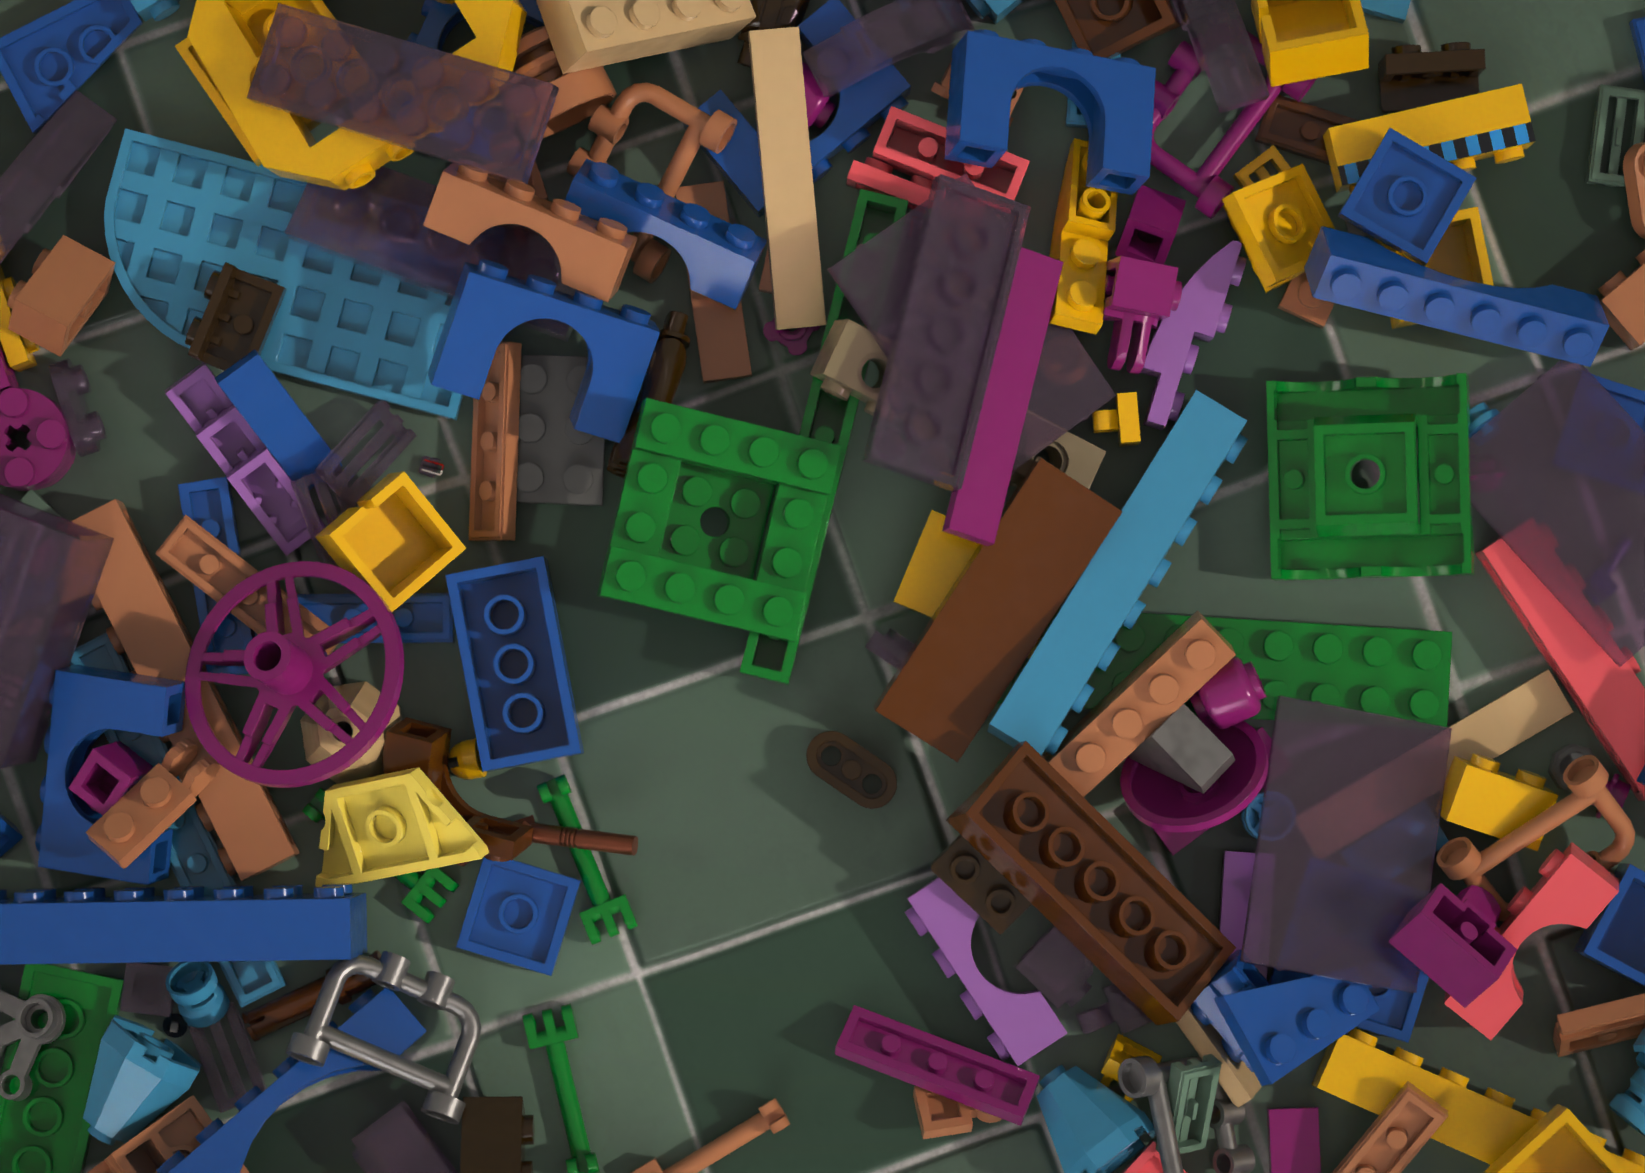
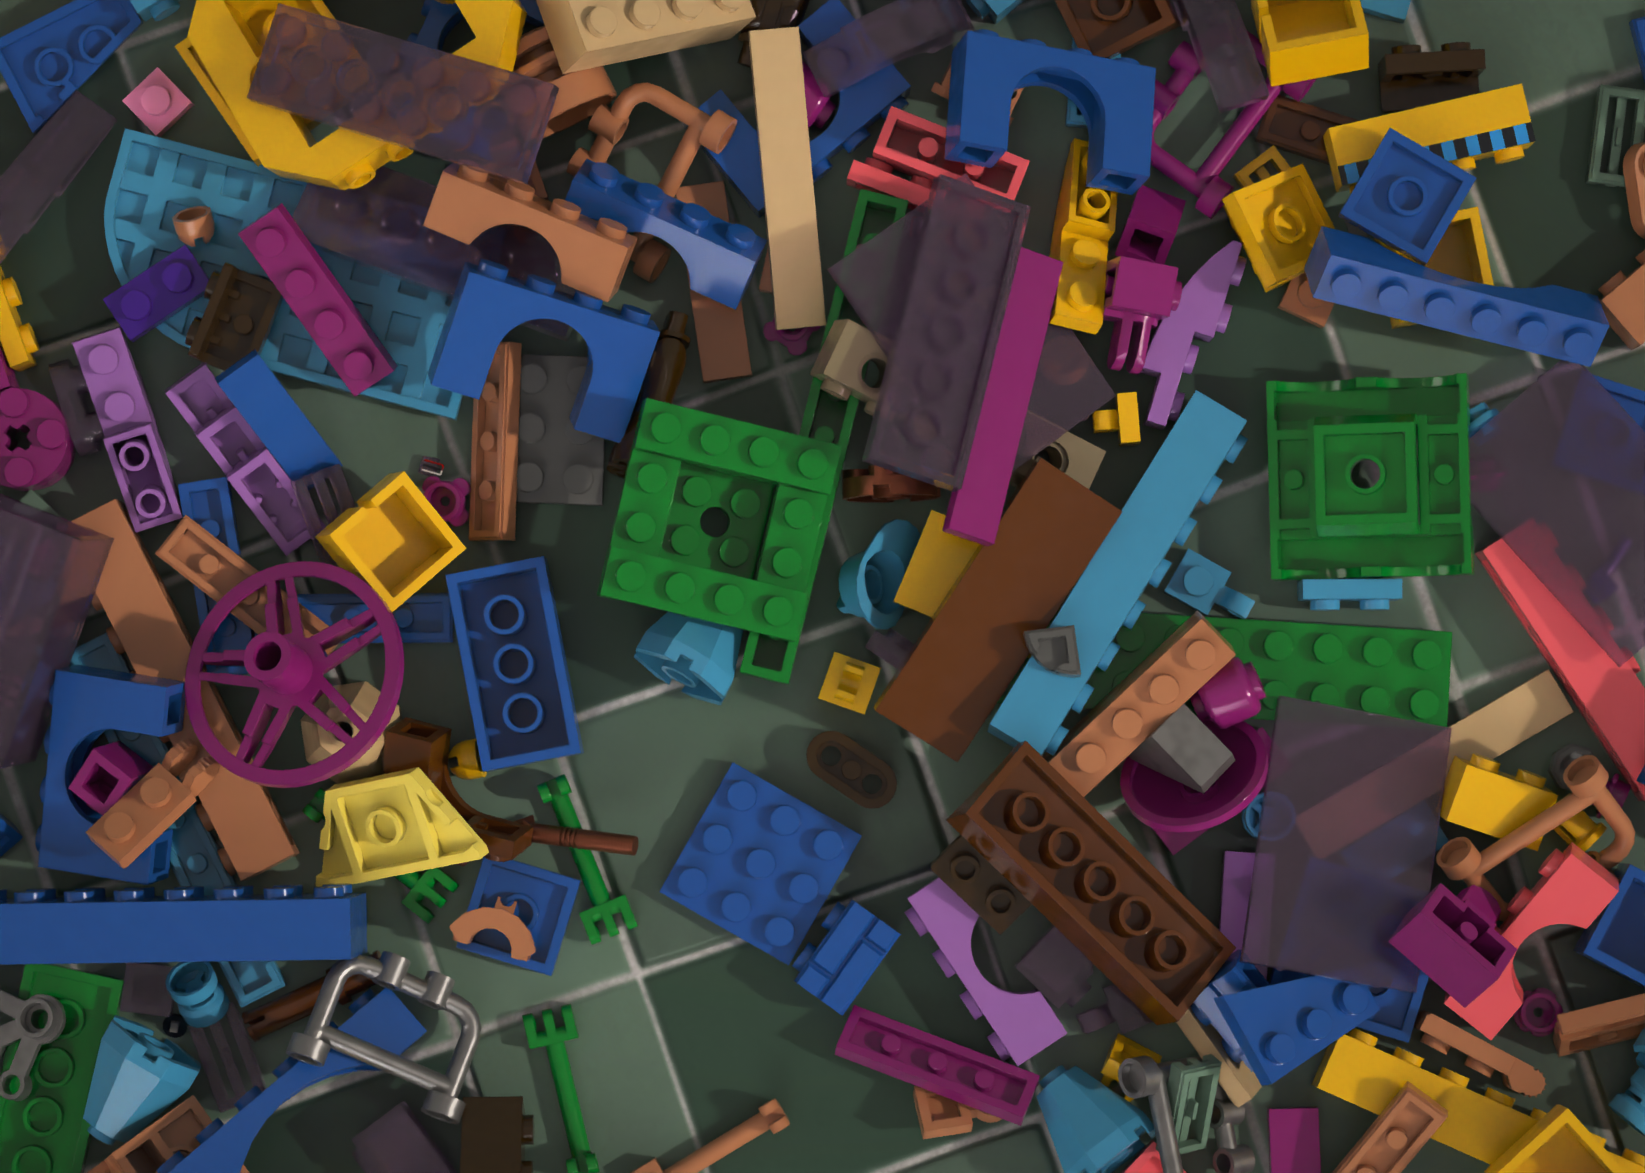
(60, 294): nougat brick -> none
(129, 429): none -> medium lavender slope
(158, 102): none -> bright pink plate
(158, 293): none -> dark purple plate
(194, 224): none -> nougat hinge
(317, 299): none -> magenta plate
(392, 425): clear purple tile -> none
(456, 491): none -> magenta plate
(498, 918): none -> nougat piece
(693, 654): none -> dark azure cone
(760, 863): none -> blue plate
(845, 956): none -> blue brick
(849, 683): none -> yellow tile
(874, 575): none -> dark azure piece
(884, 486): none -> copper plate
(1055, 650): none -> dark grey tile
(1202, 584): none -> dark azure plate
(1327, 593): none -> dark azure plate
(1481, 1055): none -> nougat hinge
(1541, 1025): none -> magenta plate
(1580, 830): none -> yellow bush

